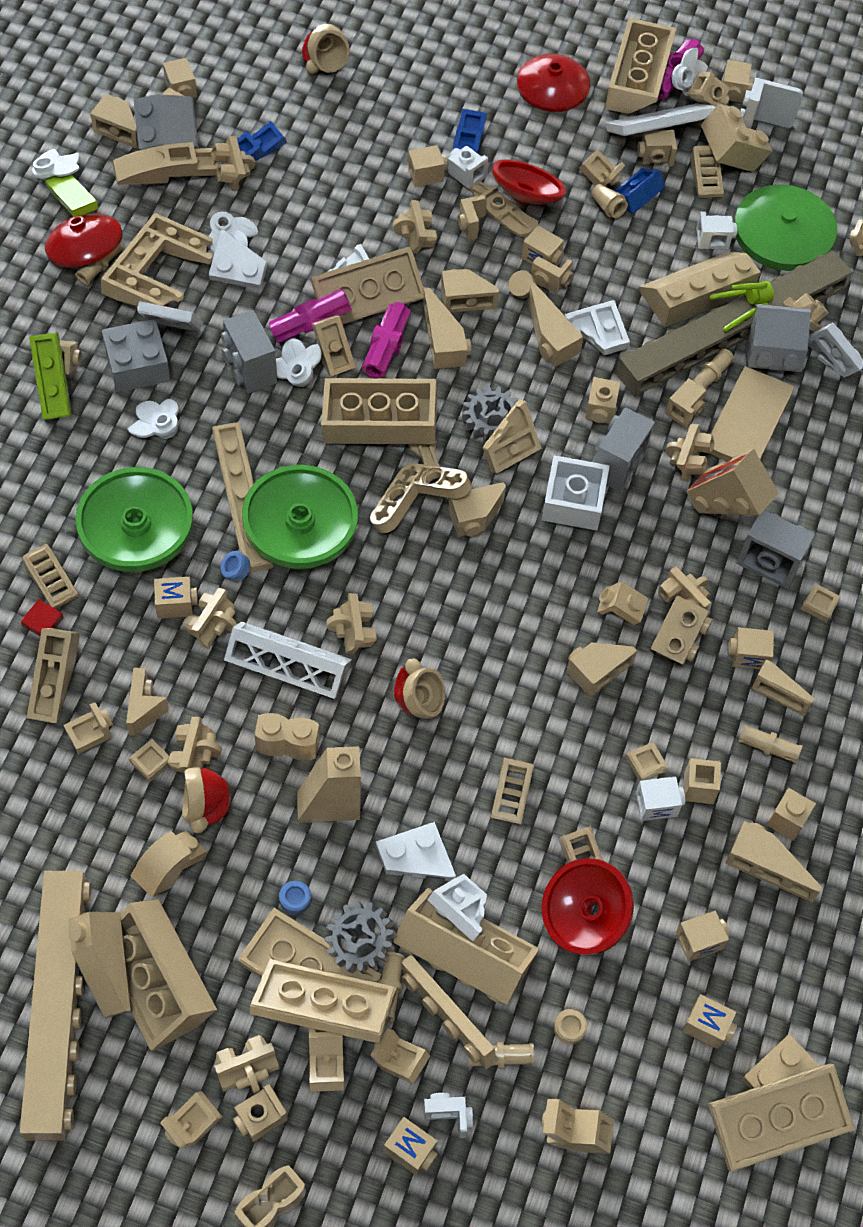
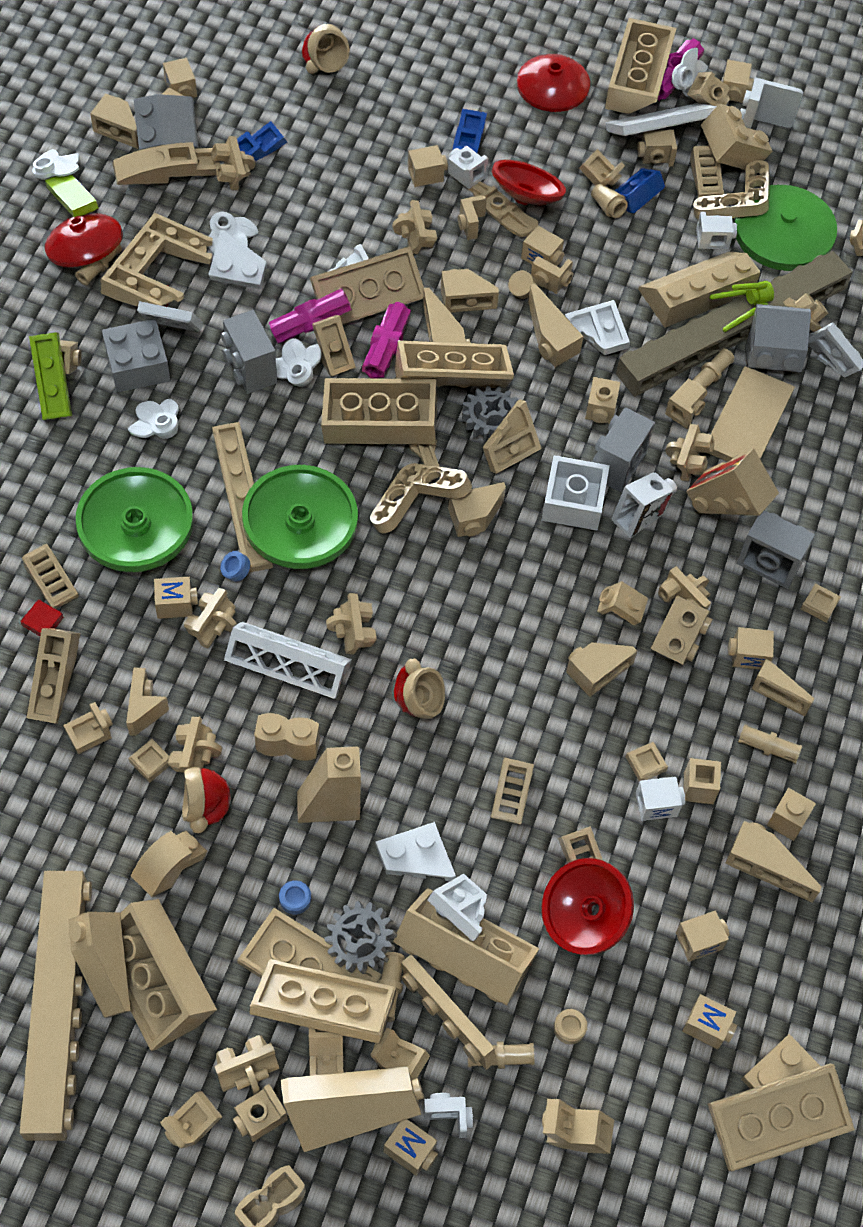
(349, 1103): none -> tan slope
(454, 363): none -> tan slope
(643, 503): none -> white torso
(743, 201): none -> tan beam

